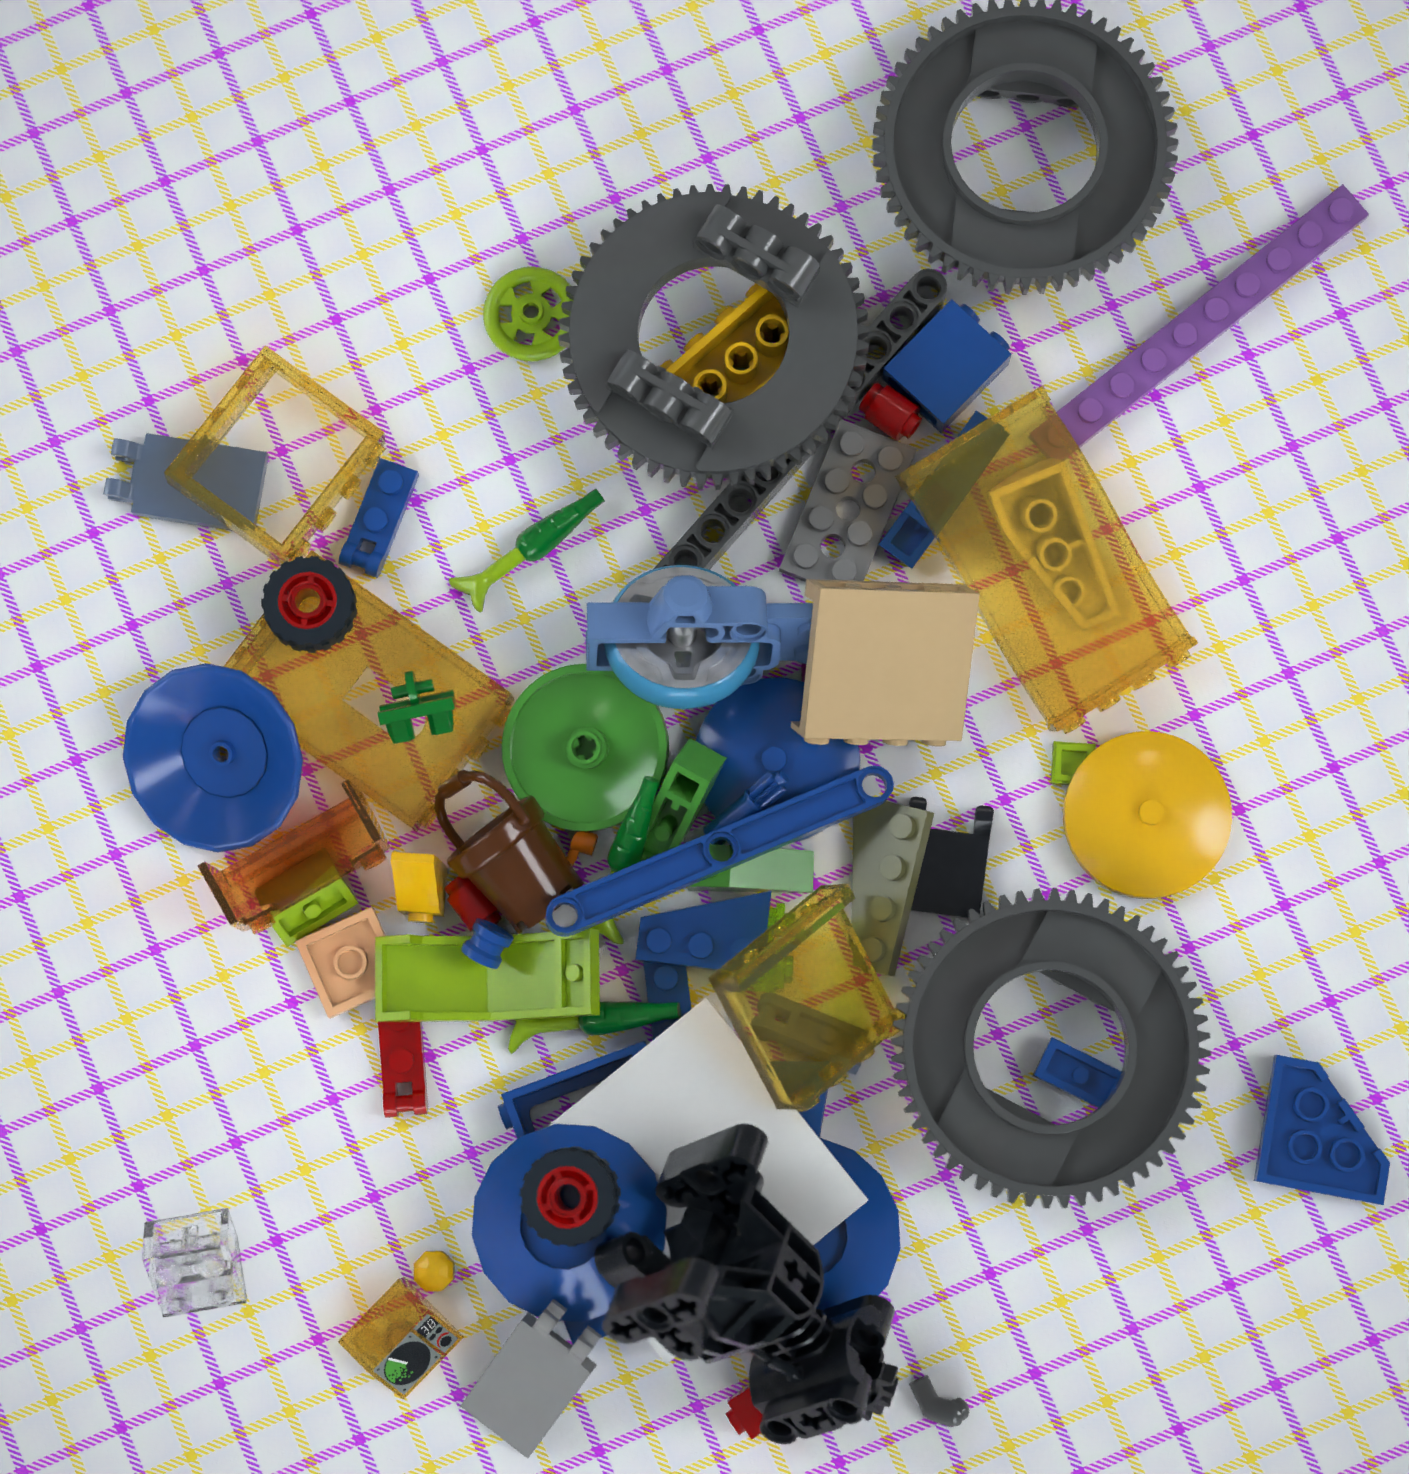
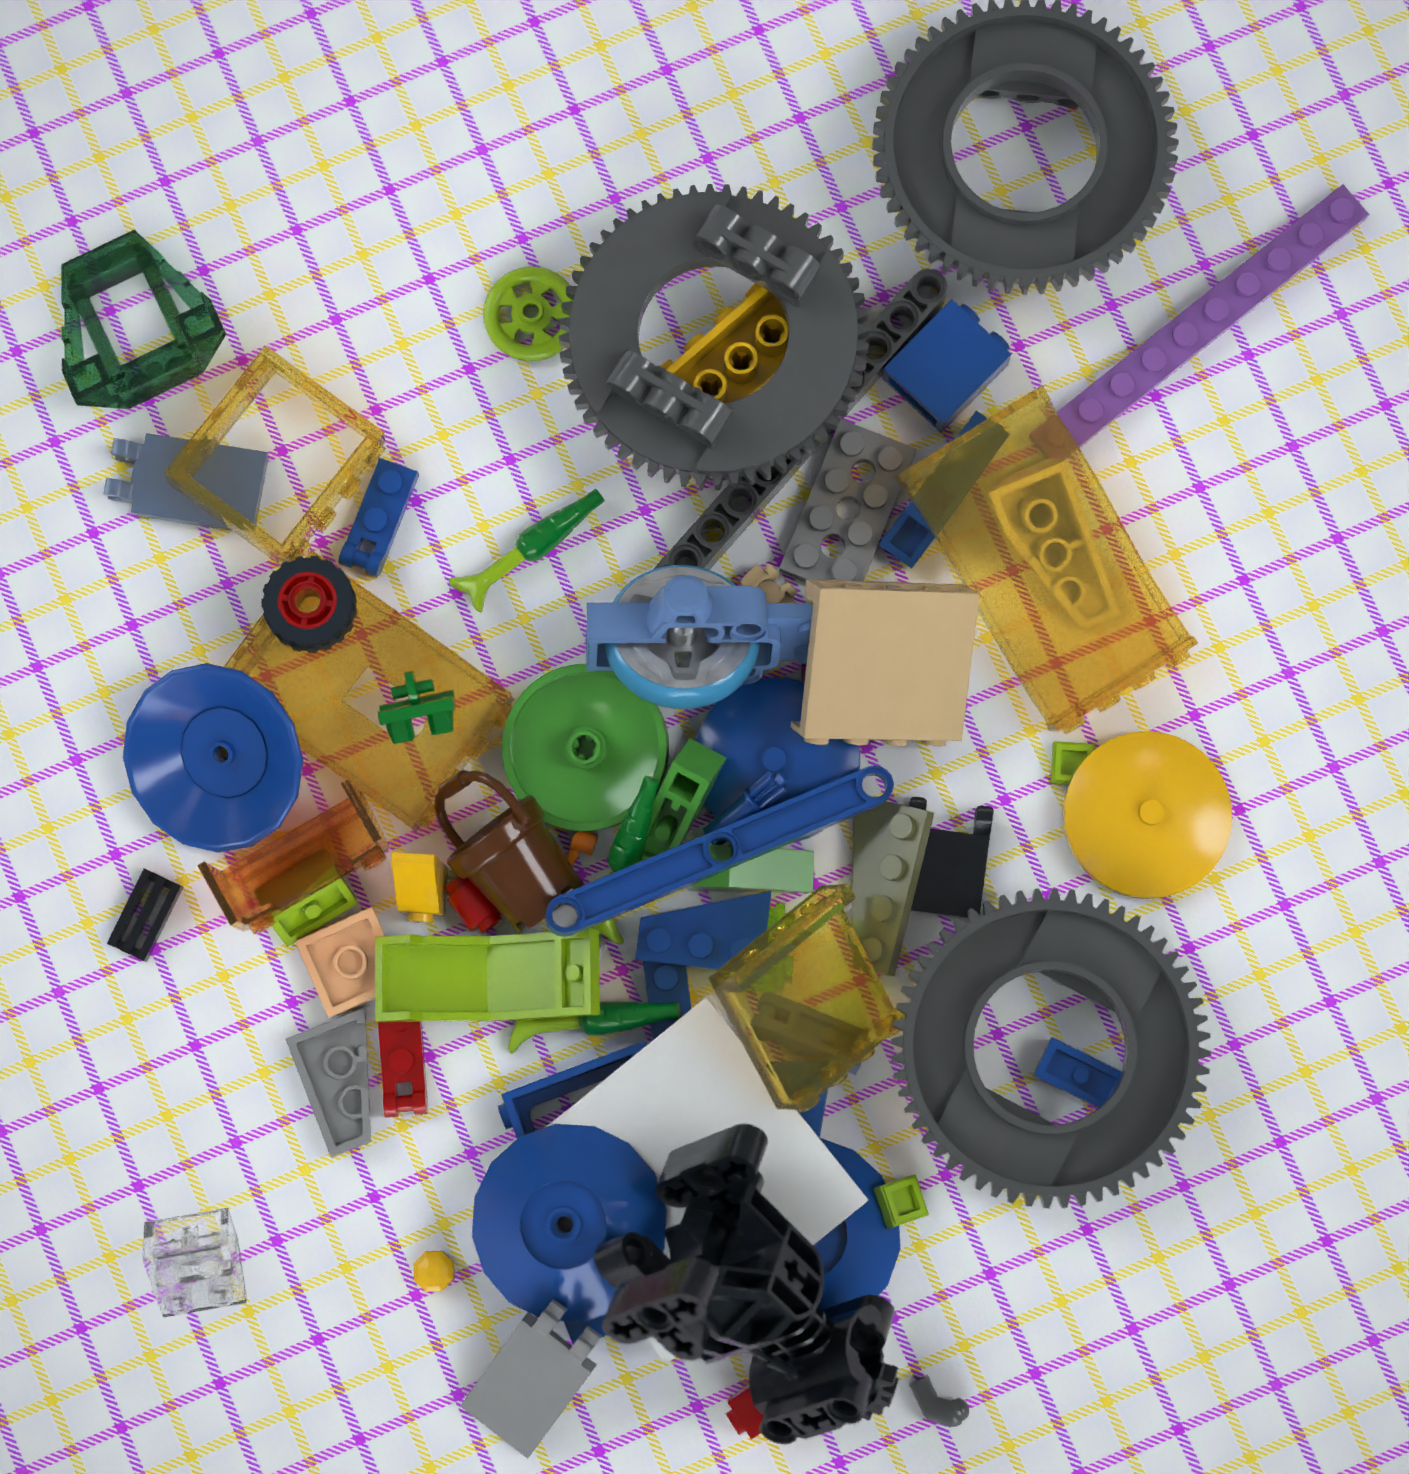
(101, 378): none -> clear green windscreen
(131, 907): none -> black tile
(336, 1079): none -> light grey wing
(401, 1338): clear yellow slope -> none
(487, 943): blue wheel -> none
(543, 1199): black wheel -> none
(765, 580): none -> tan piece
(891, 411): red brick -> none
(901, 1201): none -> lime tile
(1315, 1137): blue plate -> none

